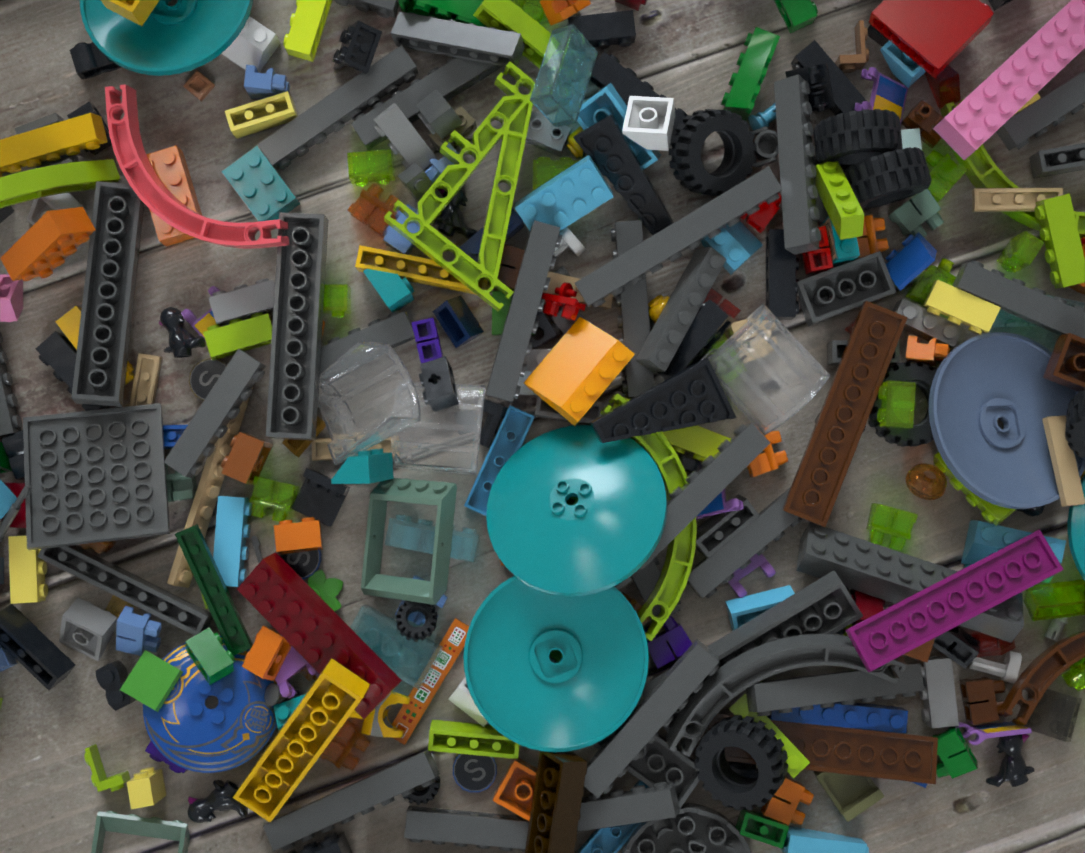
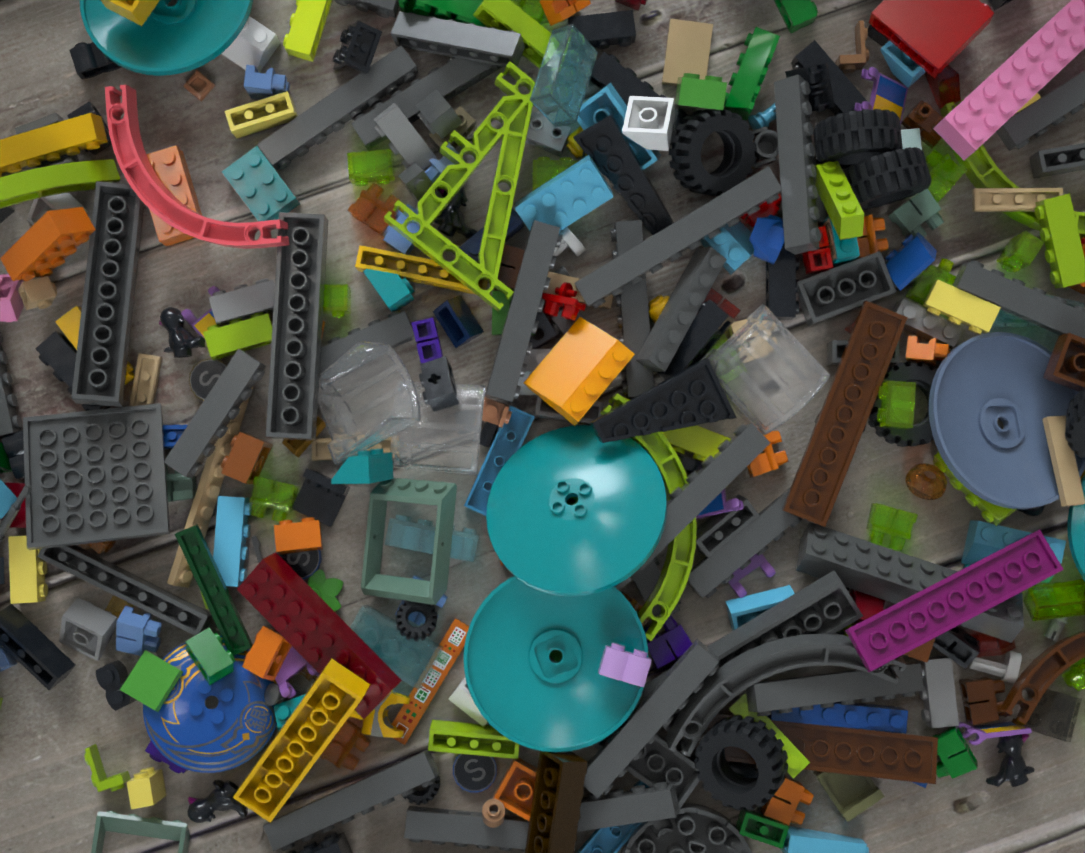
(37, 293): none -> tan brick
(490, 819): none -> medium nougat brick
(496, 412): none -> nougat bracket
(625, 665): none -> lavender brick
(686, 50): none -> tan tile
(701, 93): none -> bright green brick
(767, 238): none -> blue slope

